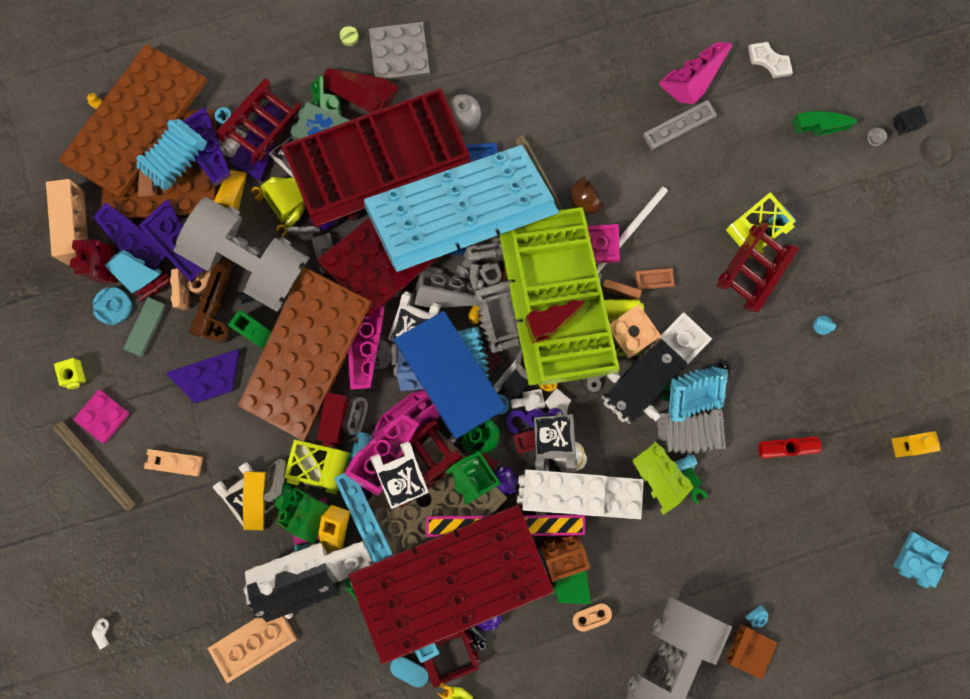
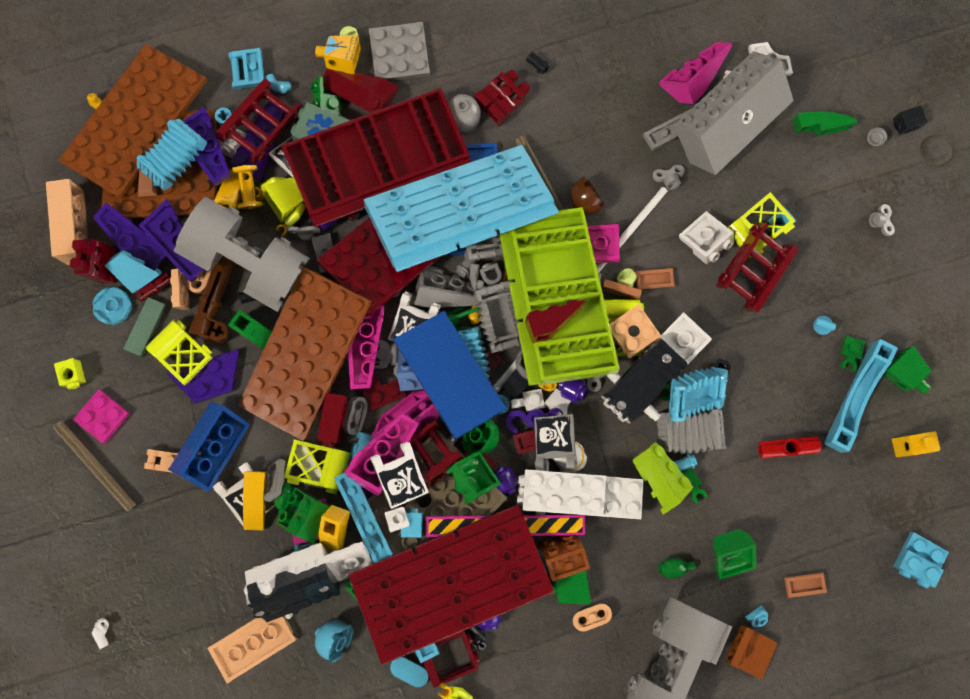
(171, 339): none -> neon yellow piece
(209, 446): none -> blue slope
(247, 187): none -> yellow hose
(252, 68): none -> medium azure plate
(278, 86): none -> medium azure arm
(332, 638): none -> medium azure cylinder
(340, 53): none -> yellow torso
(382, 395): none -> dark red plate
(397, 519): none -> white bracket
(415, 526): none -> medium azure brick
(454, 317): none -> green plant
(502, 96): none -> dark red hips
(541, 66): none -> black pin
(574, 390): none -> dark purple head
(627, 277): none -> yellowish green tile
(670, 177): none -> light grey piece
(675, 567): none -> green plant
(707, 238): none -> white plate
(734, 112): none -> light grey piece
(734, 553): none -> green brick
(805, 585): none -> nougat tile
(846, 424): none -> medium azure arch
(851, 350): none -> green plate
(882, 220): none -> light grey piece
(909, 371): none -> green torso

